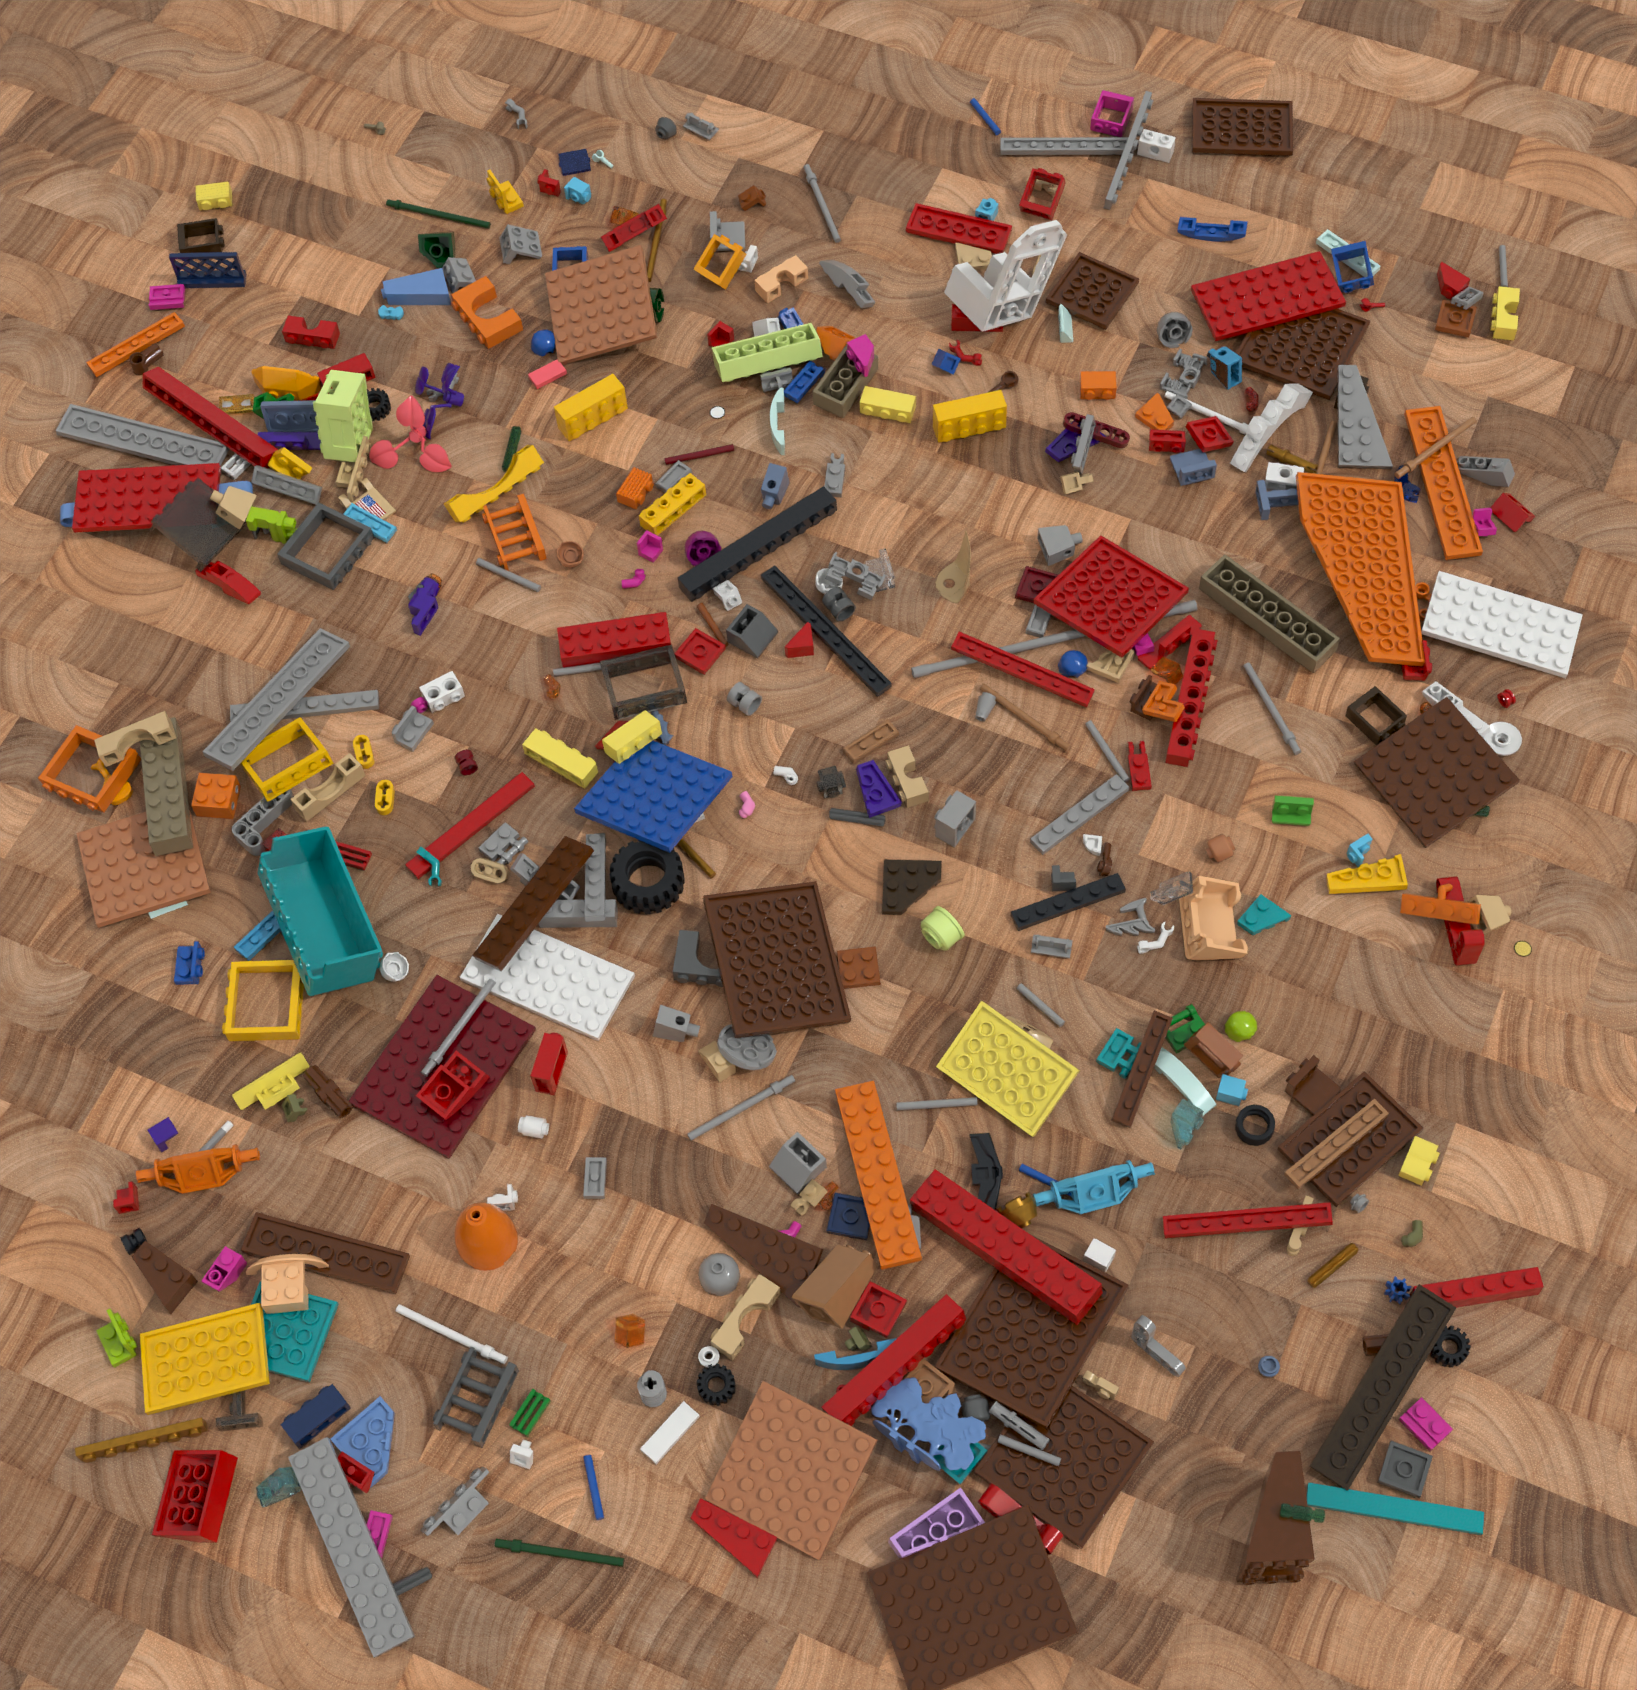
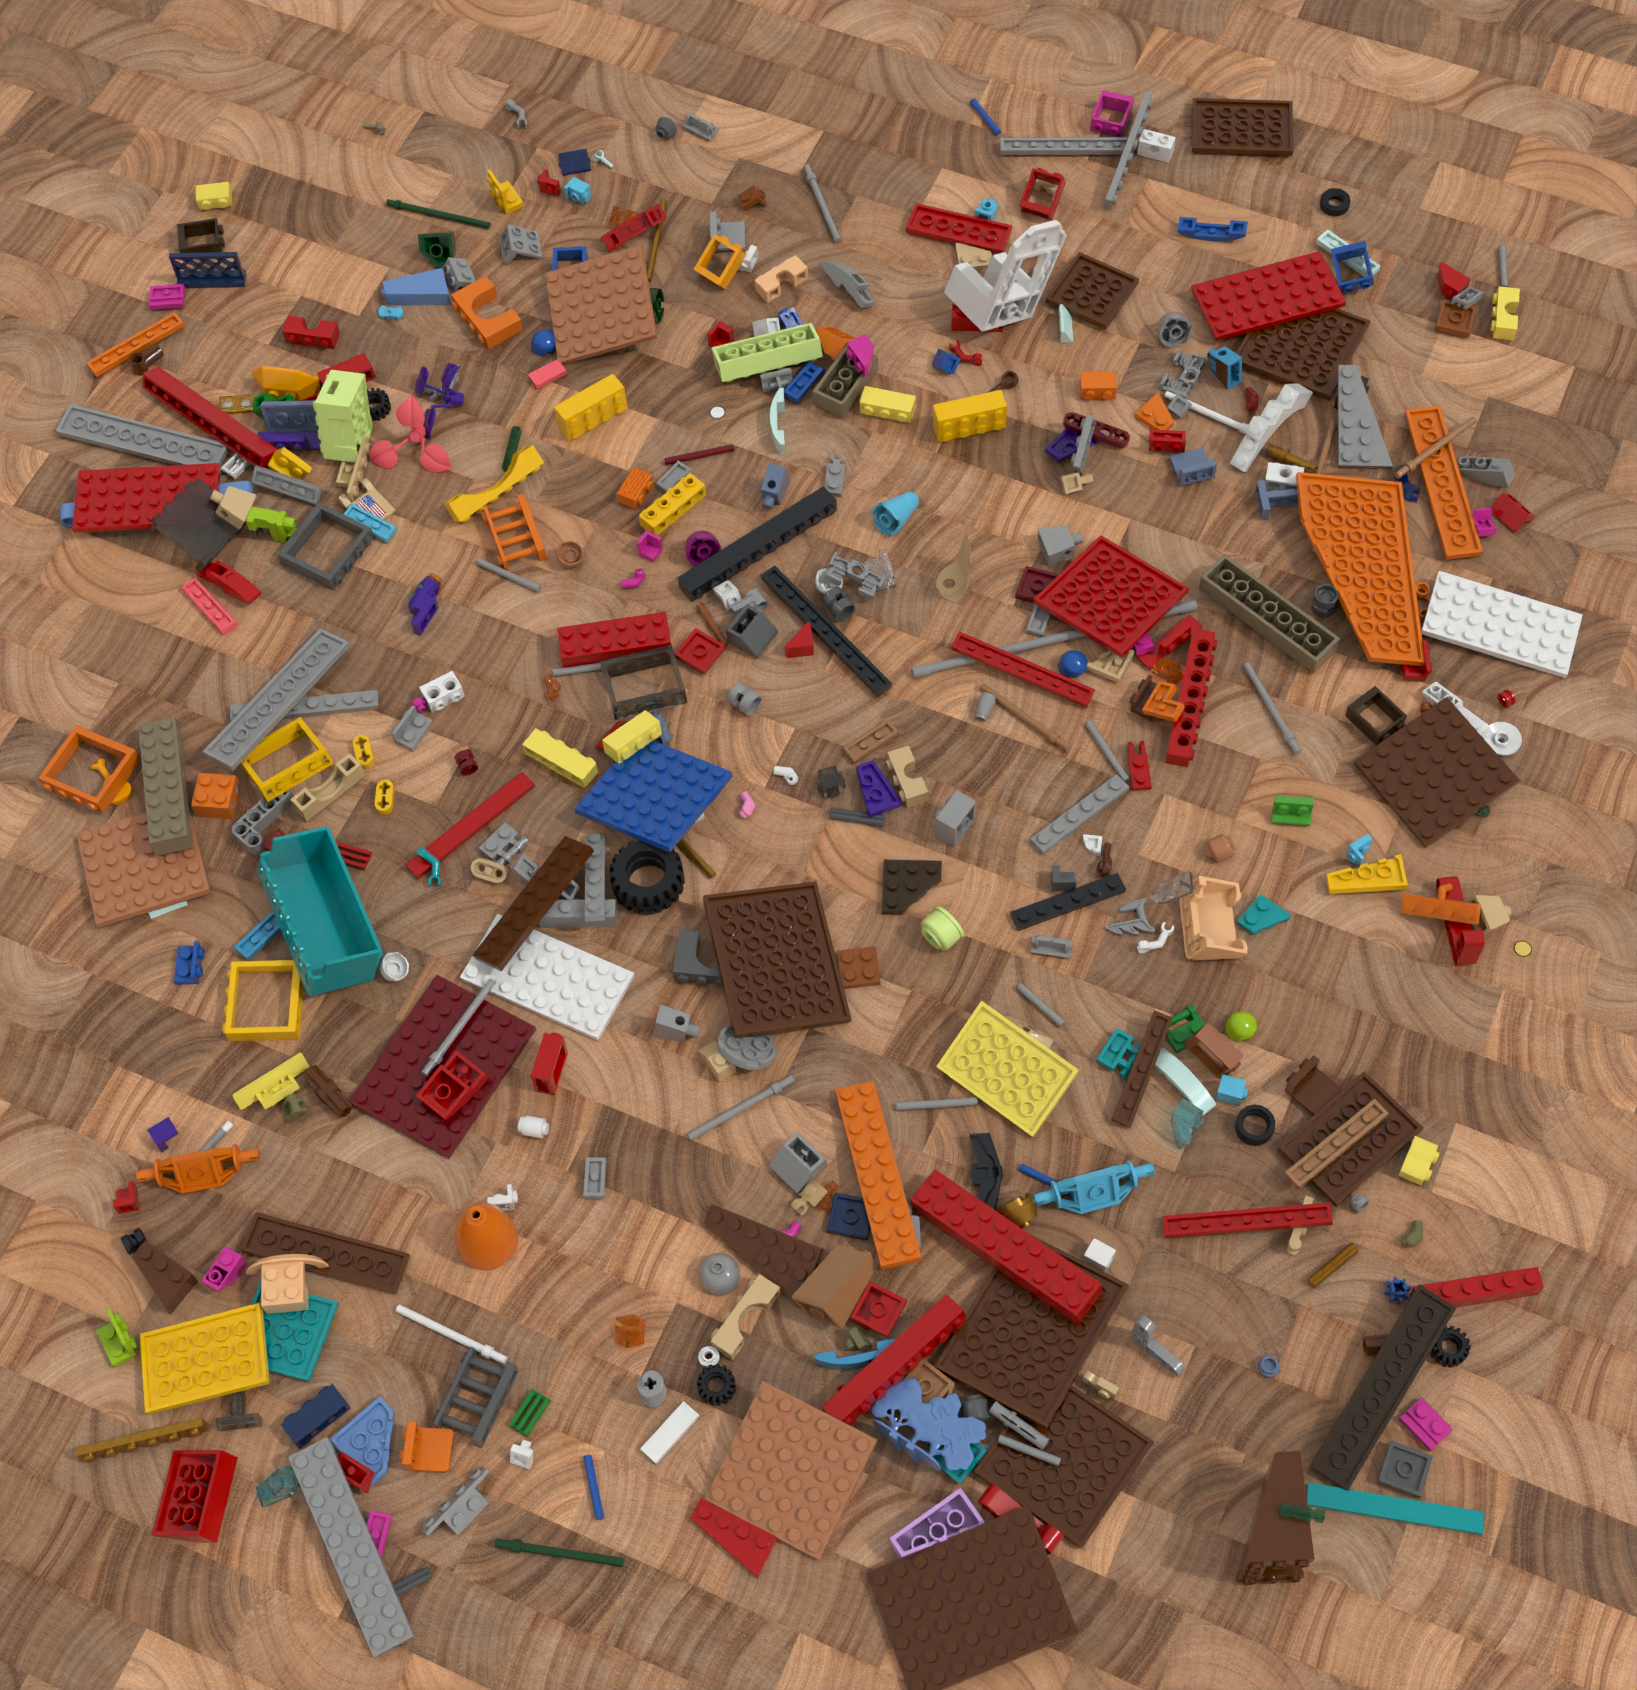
(113, 746): tan arch -> none
(209, 606): none -> coral tile
(426, 1448): none -> orange bracket
(752, 598): none -> light grey piece
(894, 513): none -> medium azure cone
(1209, 434): red plate -> none
(1324, 600): none -> dark grey wheel
(1335, 193): none -> black tyre
(1366, 306): red hand -> none

